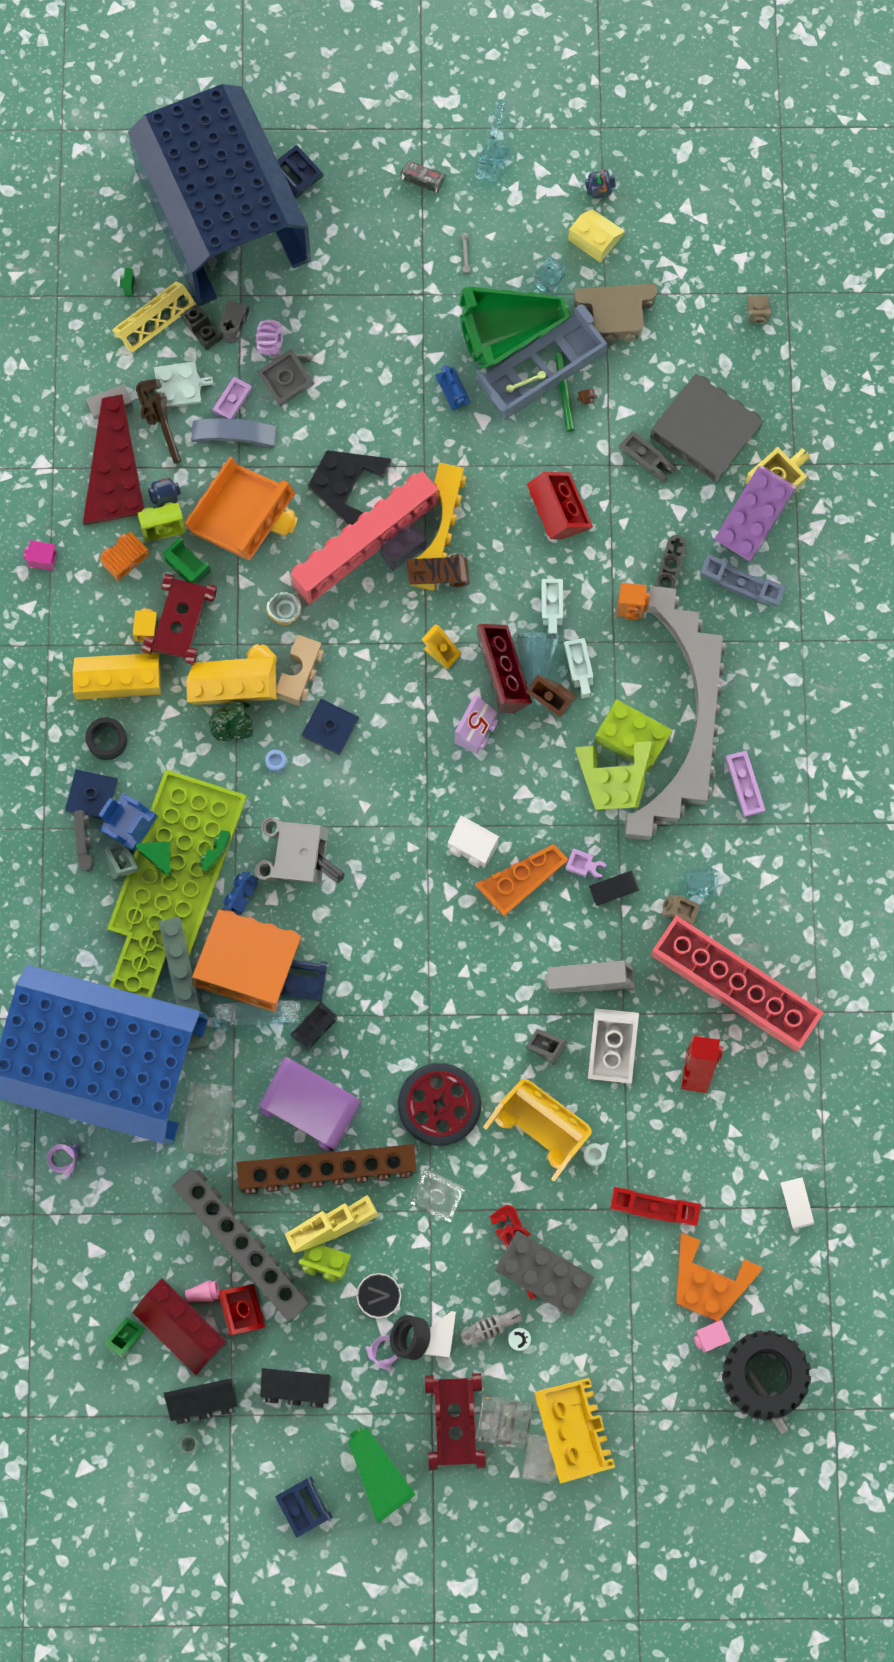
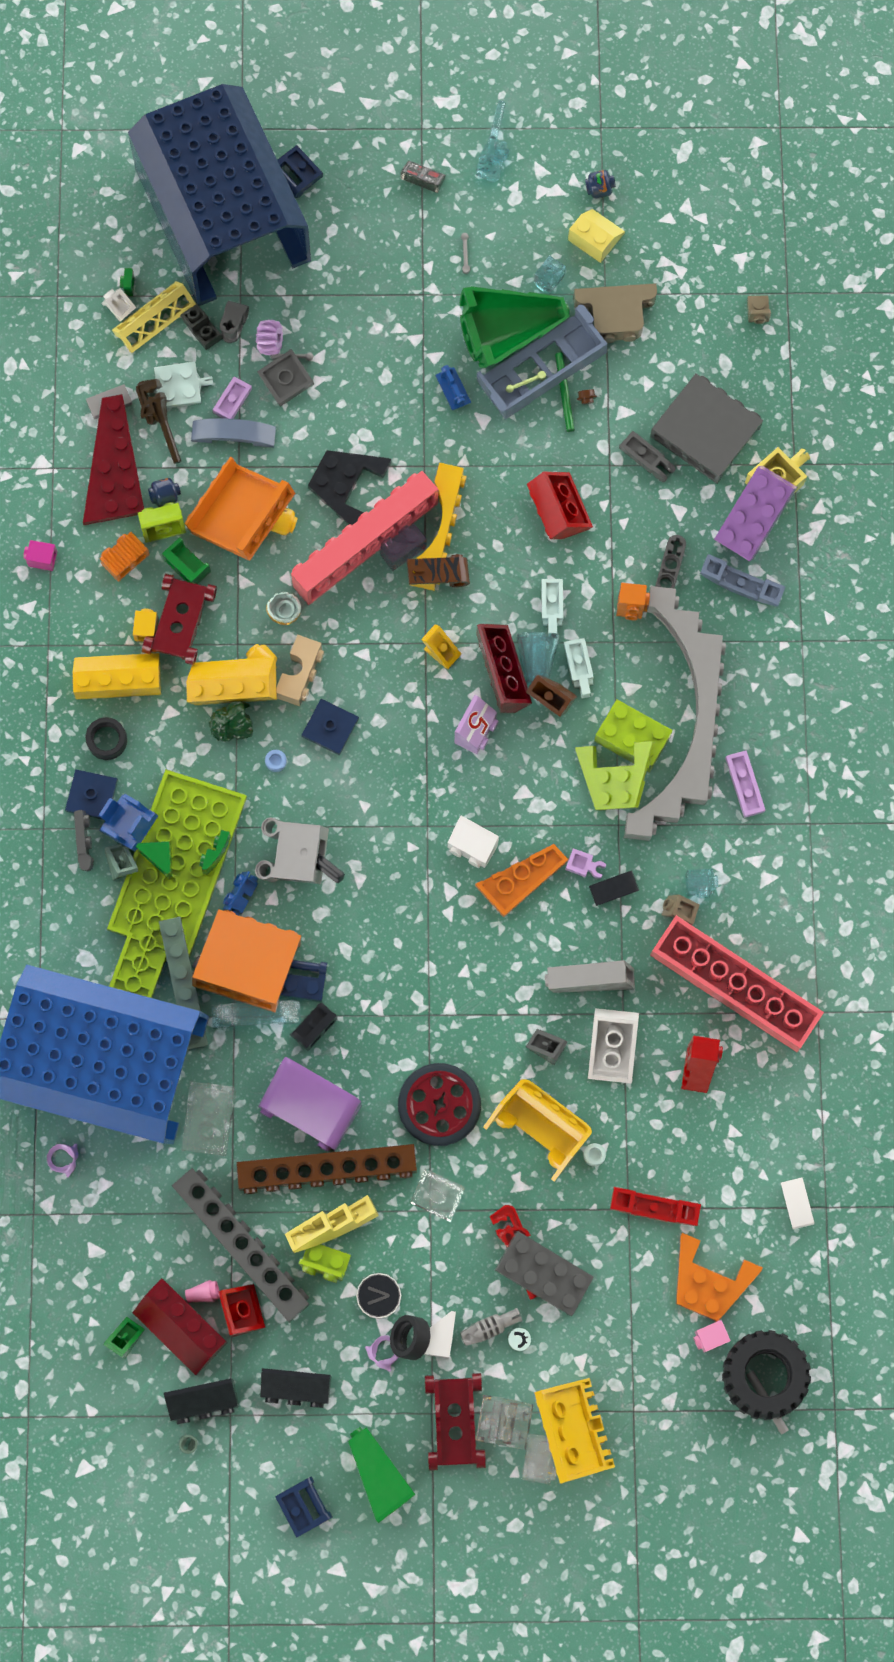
(118, 303): none -> white bracket

